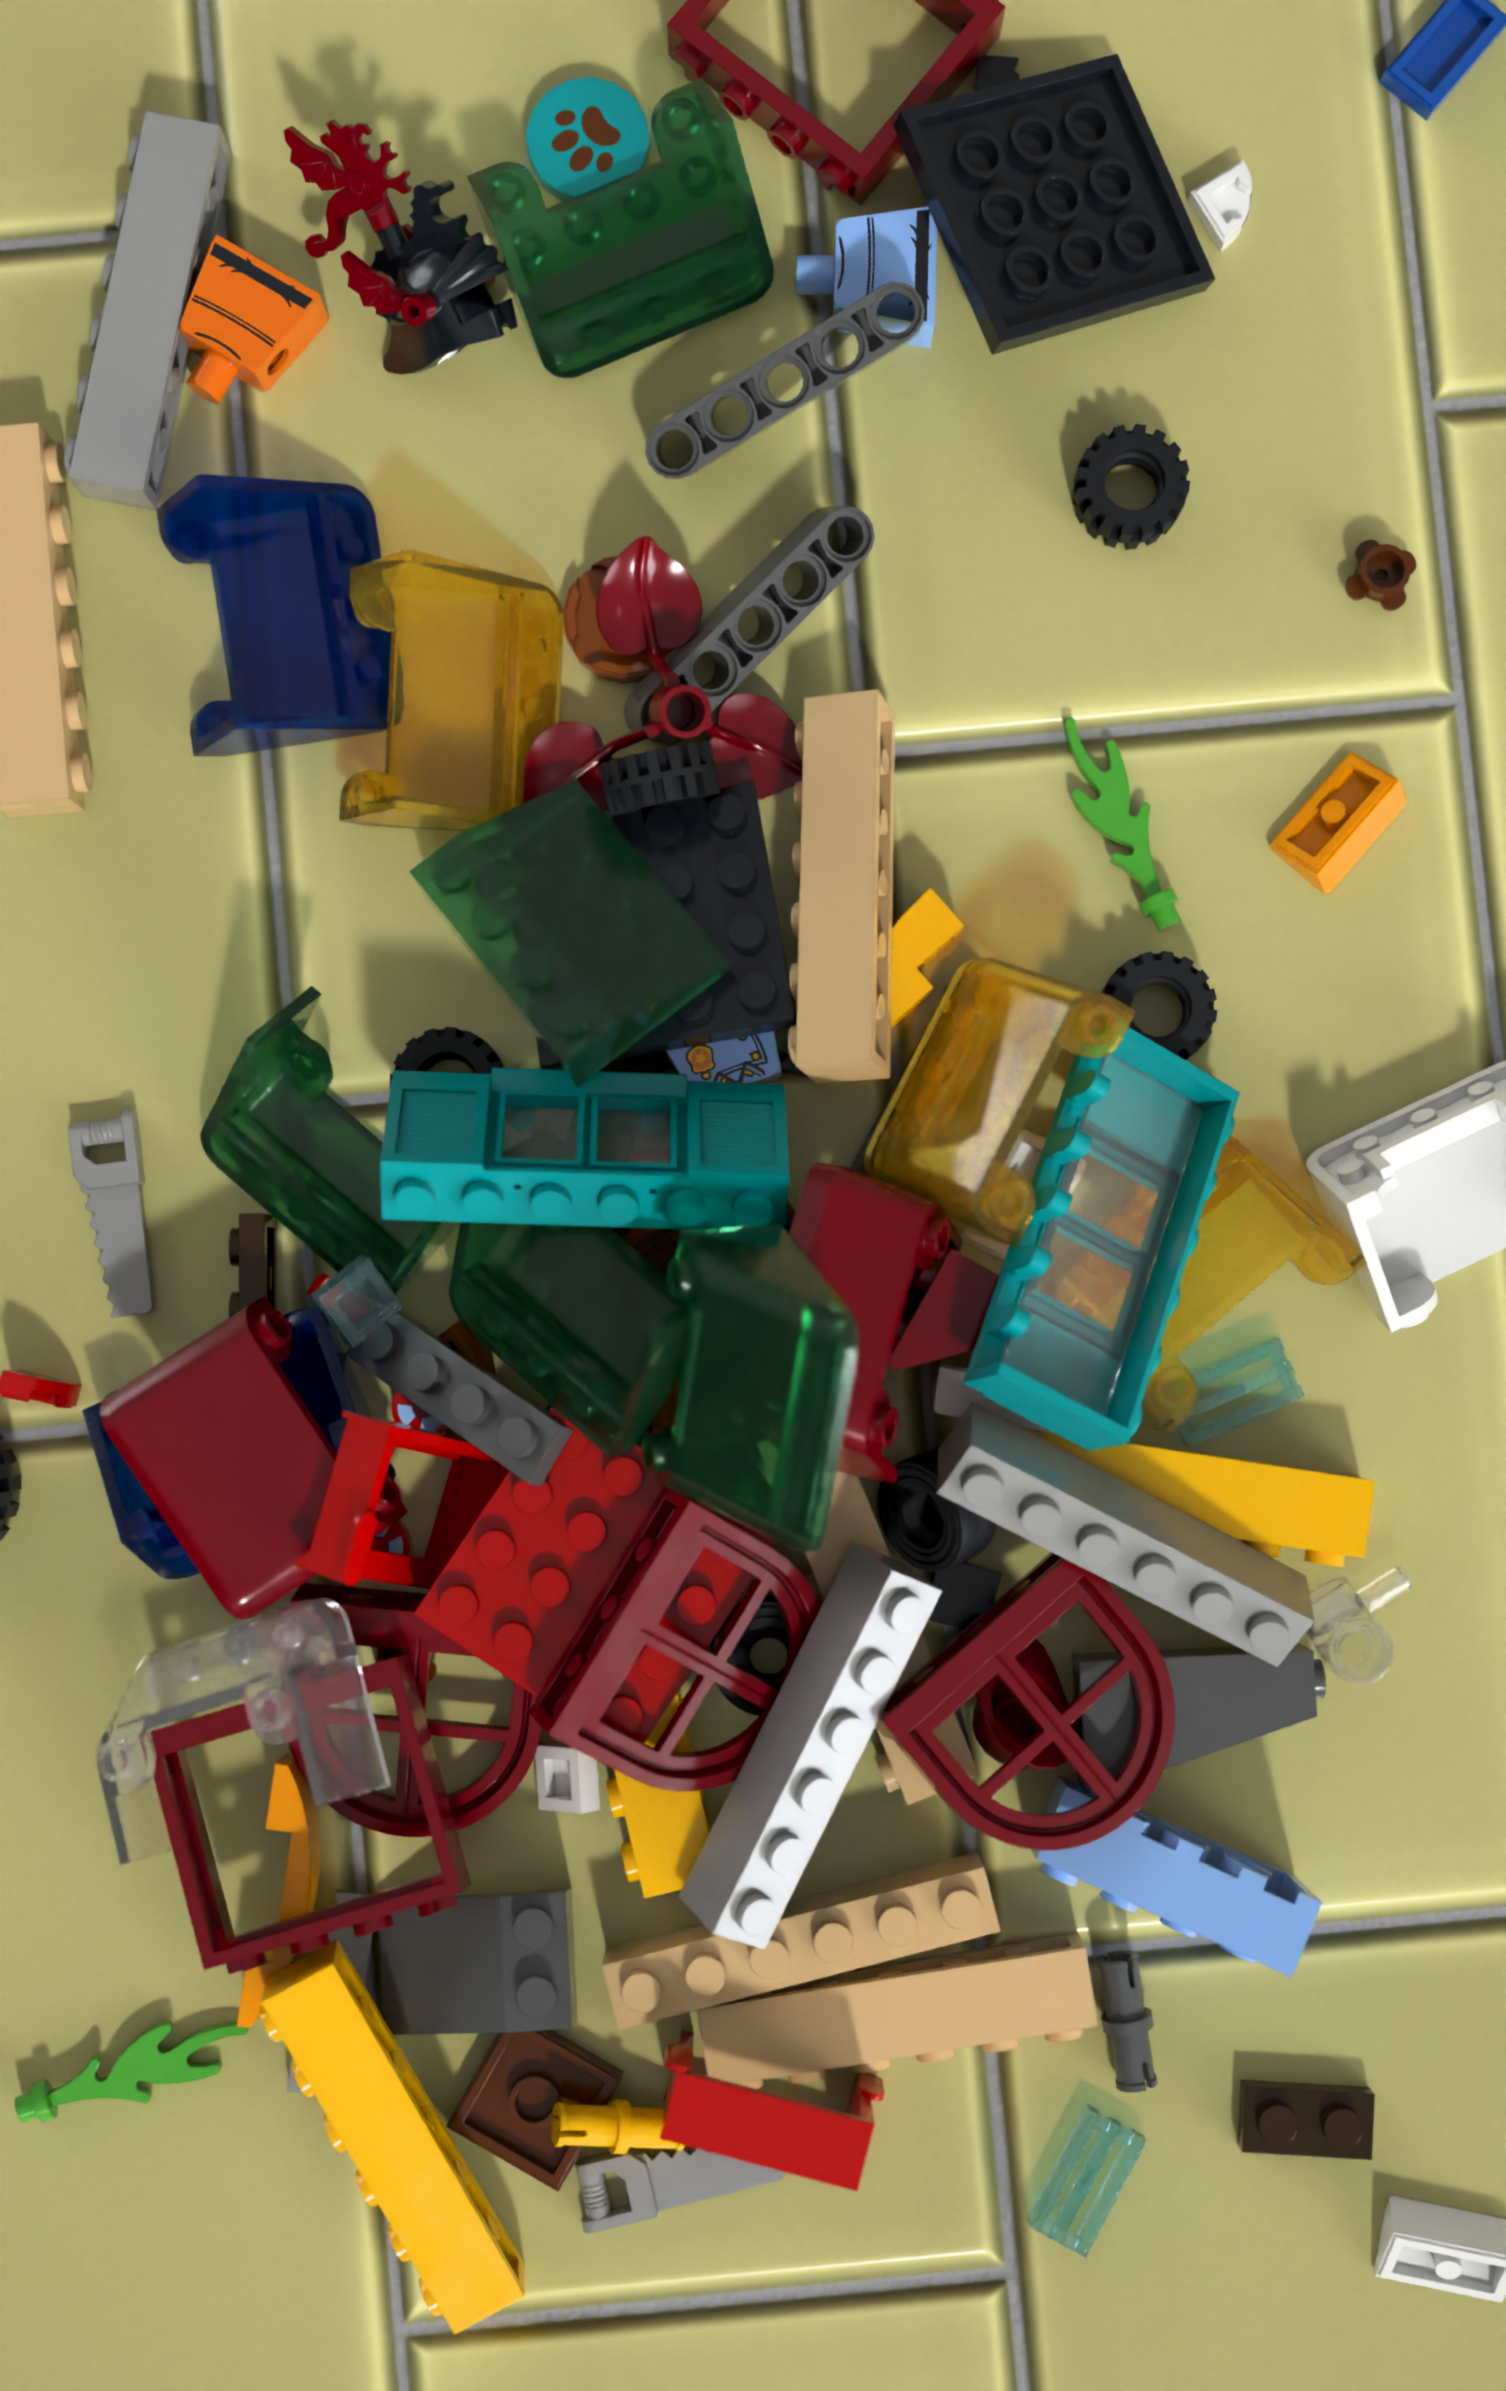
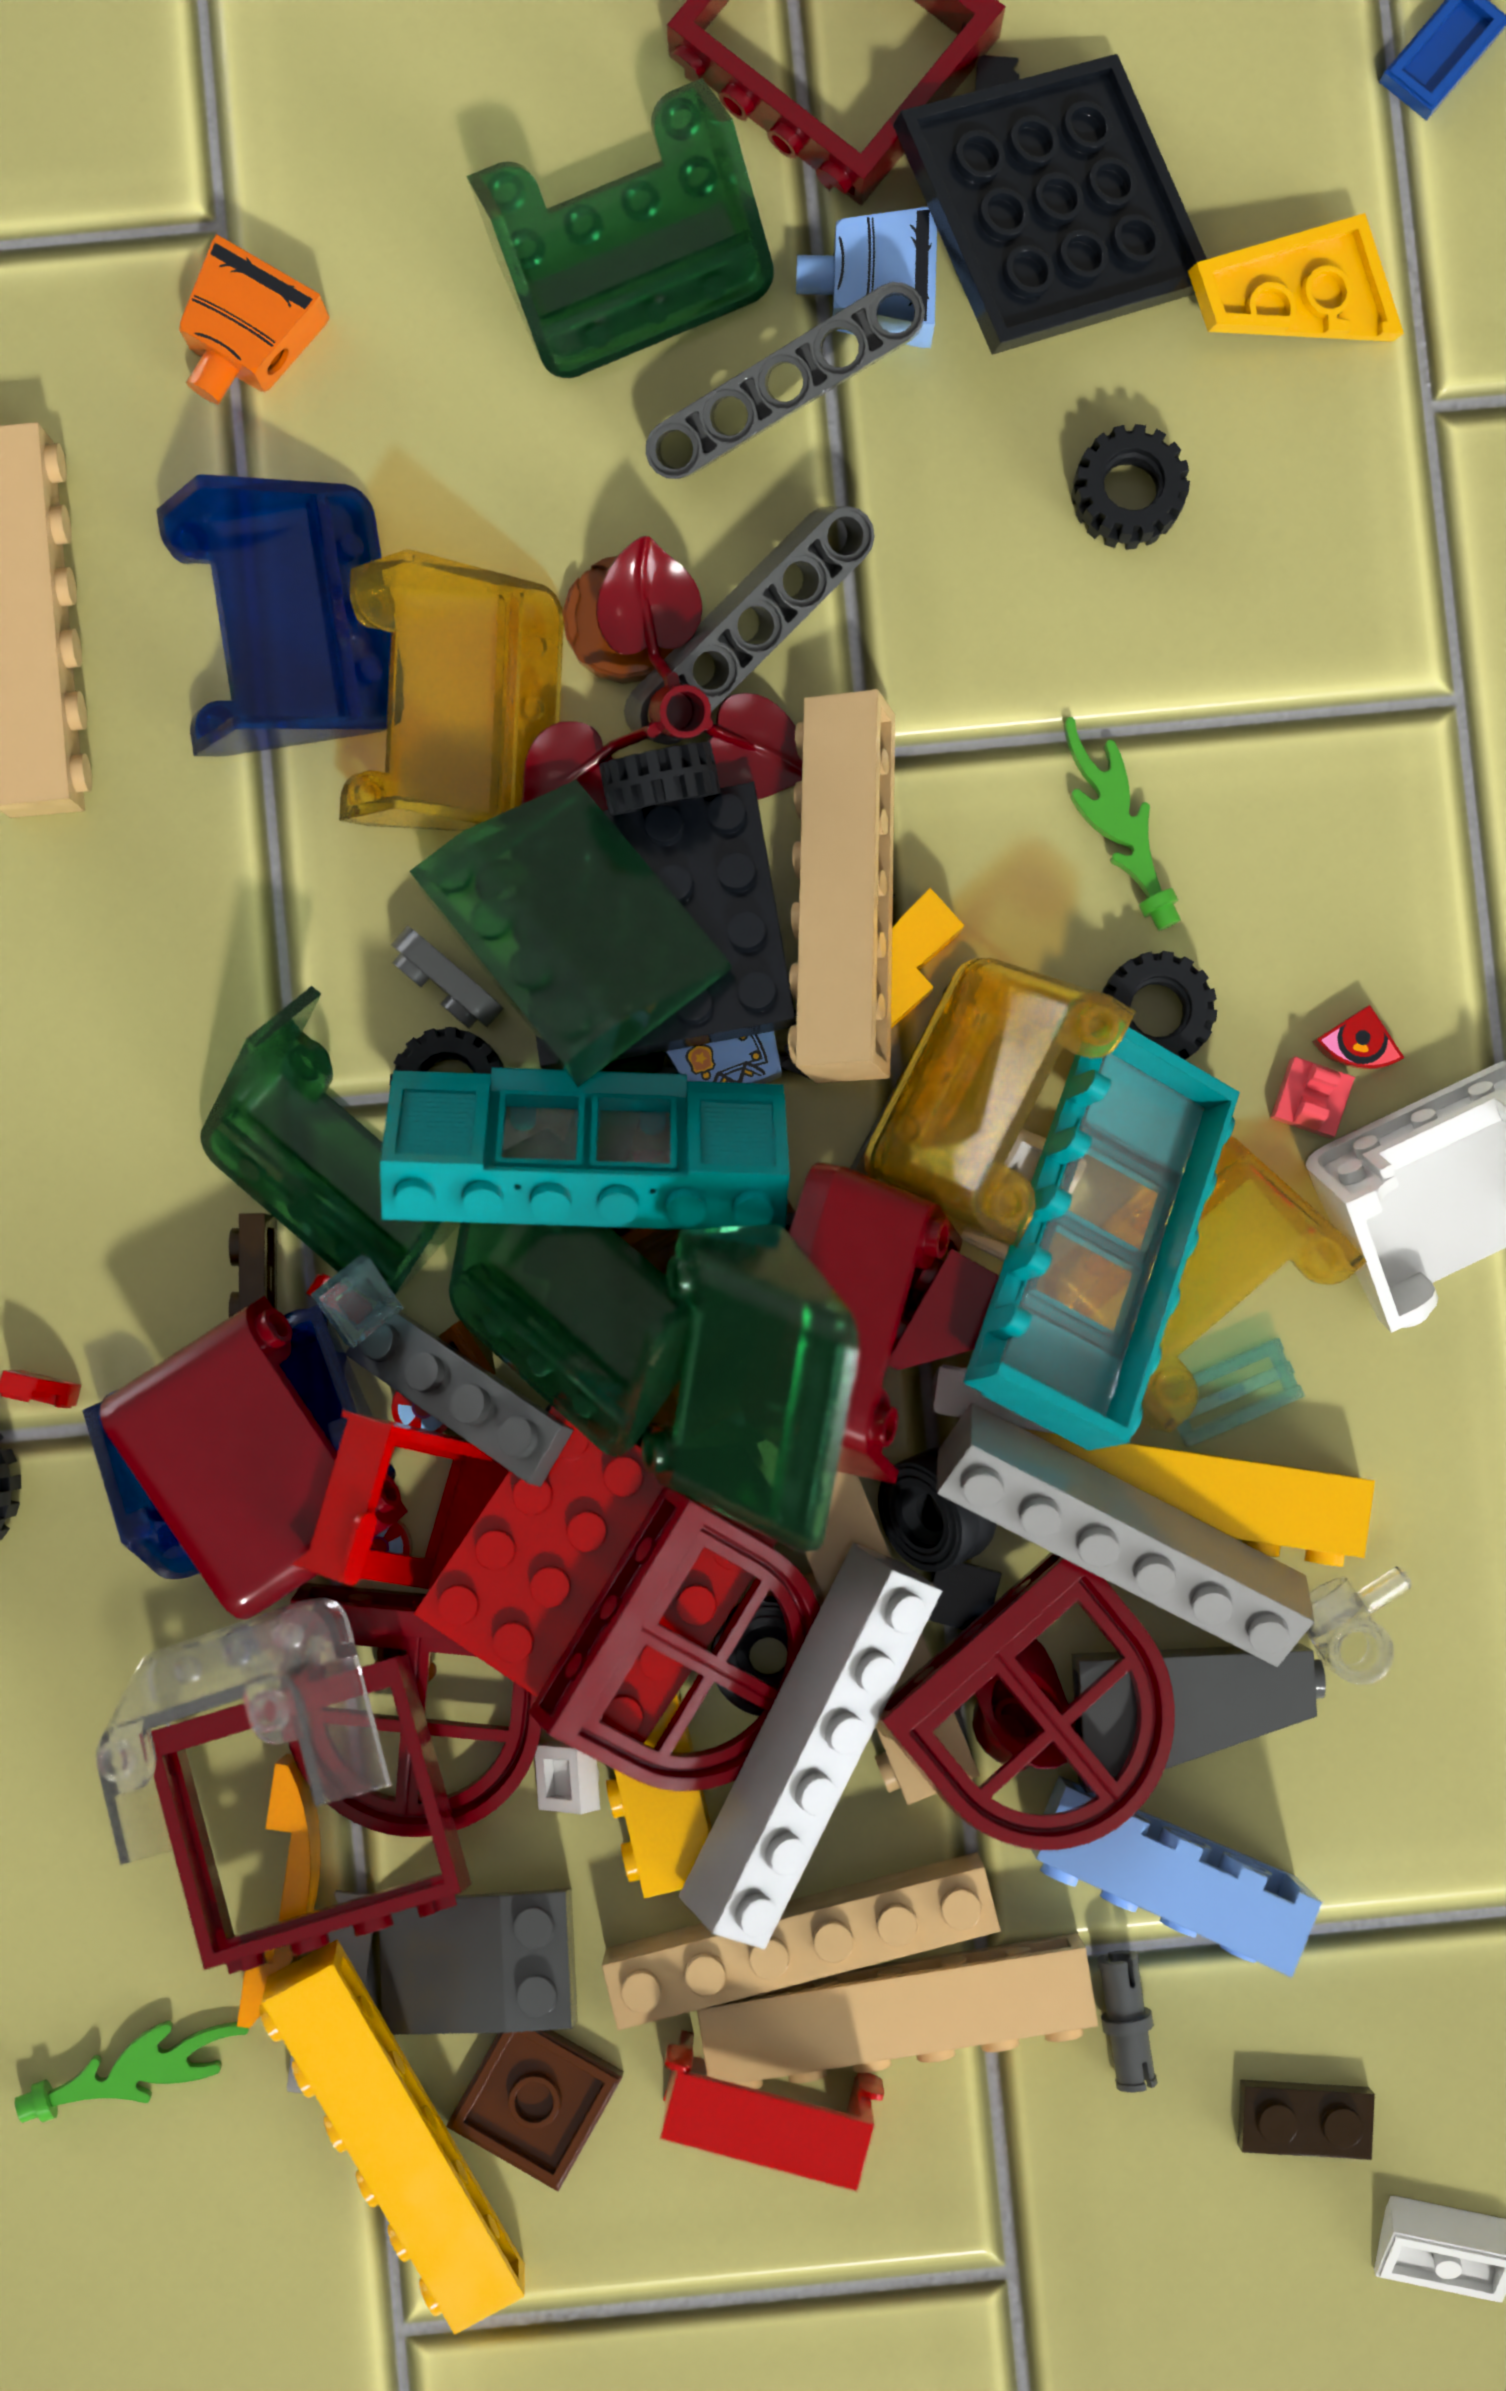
(117, 1209): light grey piece -> none
(136, 343): light grey brick -> none
(424, 962): none -> dark grey plate
(427, 275): helmet -> none
(586, 136): teal tile -> none
(610, 2126): yellow pin -> none
(661, 2182): light grey piece -> none
(1063, 2169): clear light blue tile -> none
(1224, 204): white tile -> none
(1301, 286): none -> yellow wing
(1312, 1097): none -> coral tile
(1340, 822): light orange slope -> none
(1360, 1042): none -> red tile
(1392, 560): reddish brown plate -> none

